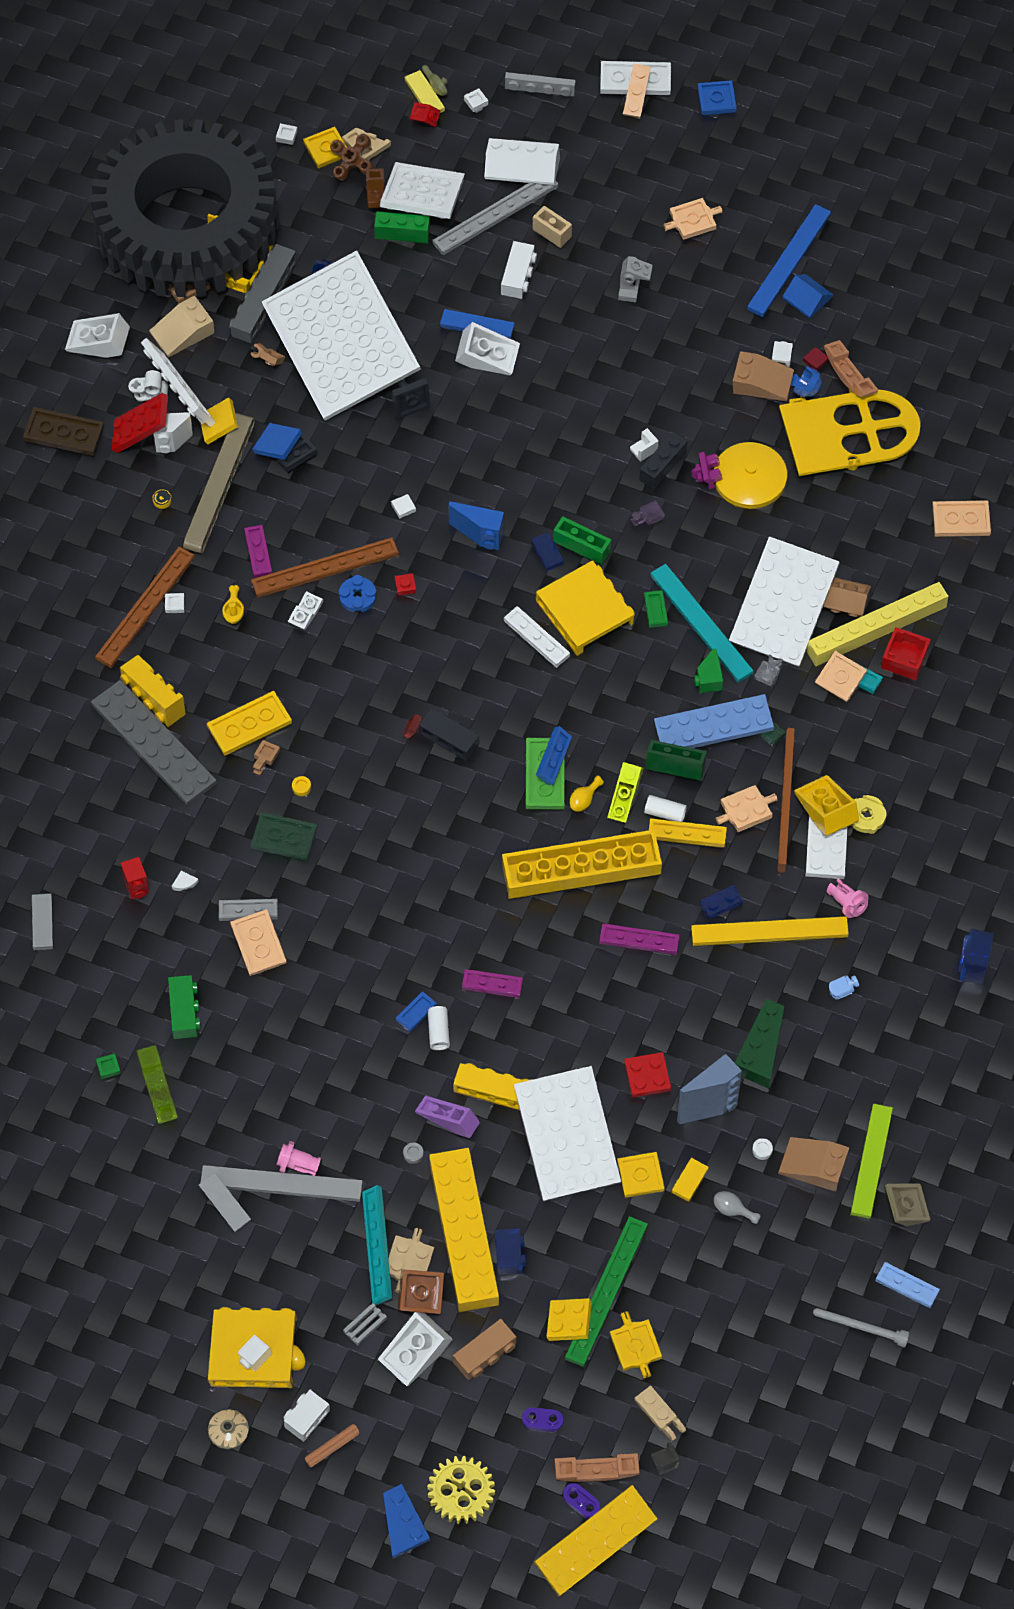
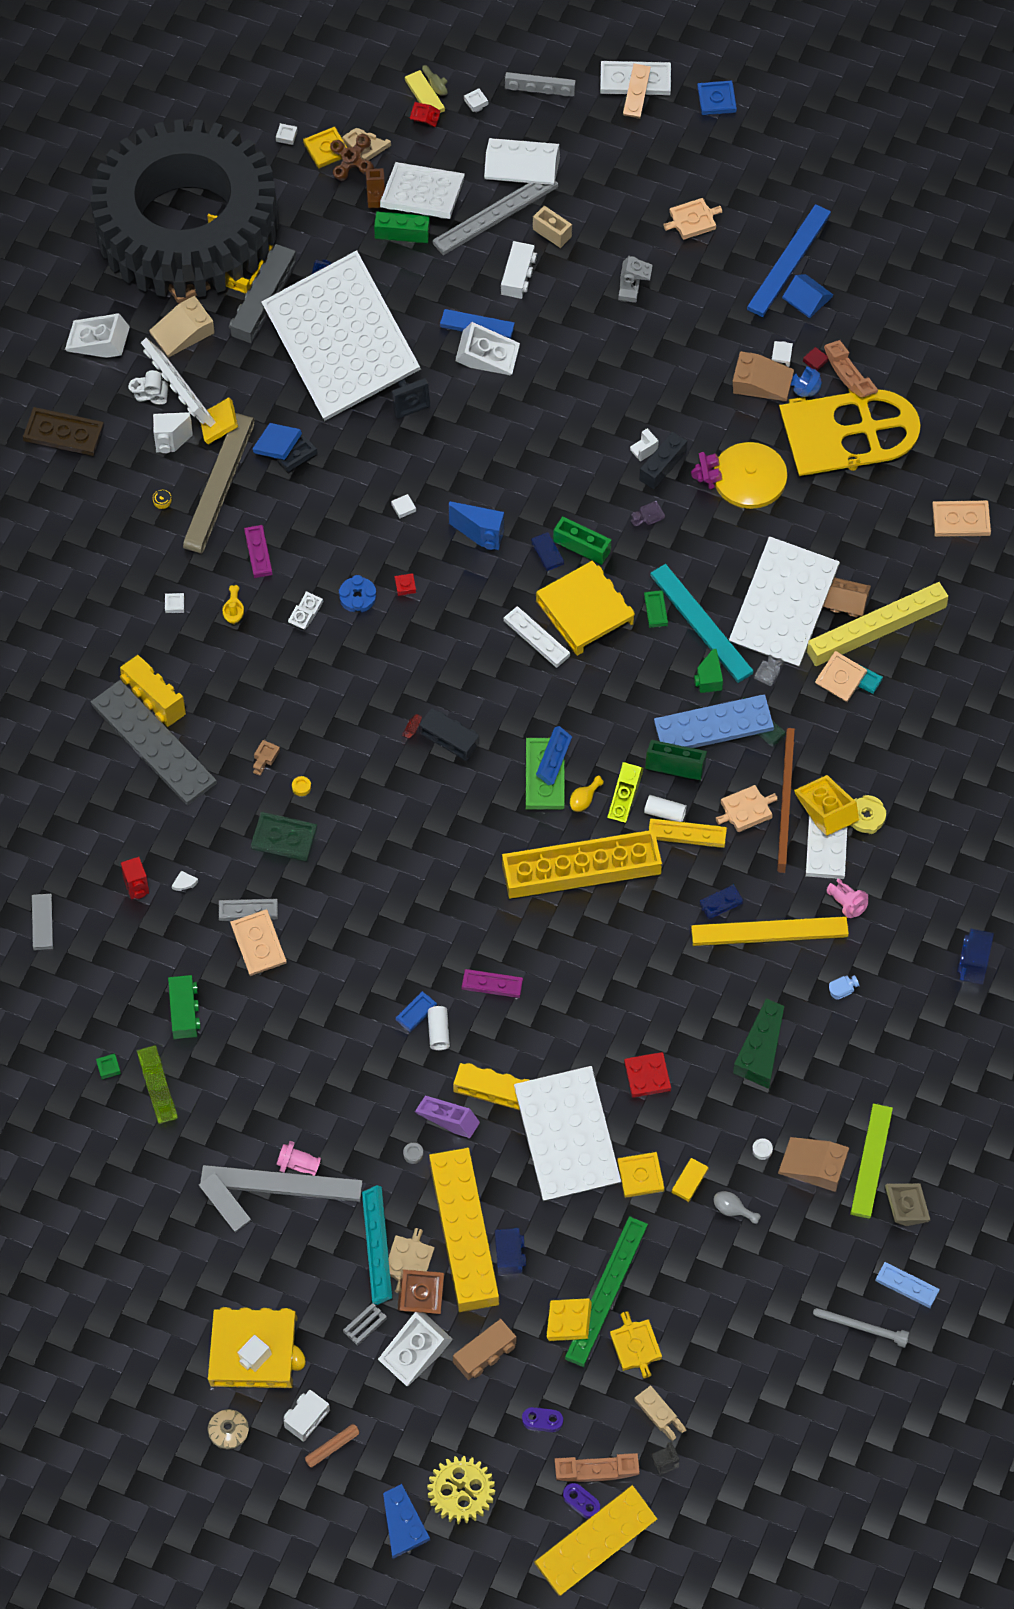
(139, 422): red plate -> none
(144, 607): dark orange tile -> none
(249, 723): yellow plate -> none
(270, 356): medium nougat plate -> none
(324, 567): dark orange tile -> none
(639, 939): magenta tile -> none
(710, 1092): sand blue slope -> none
(905, 653): red container -> none

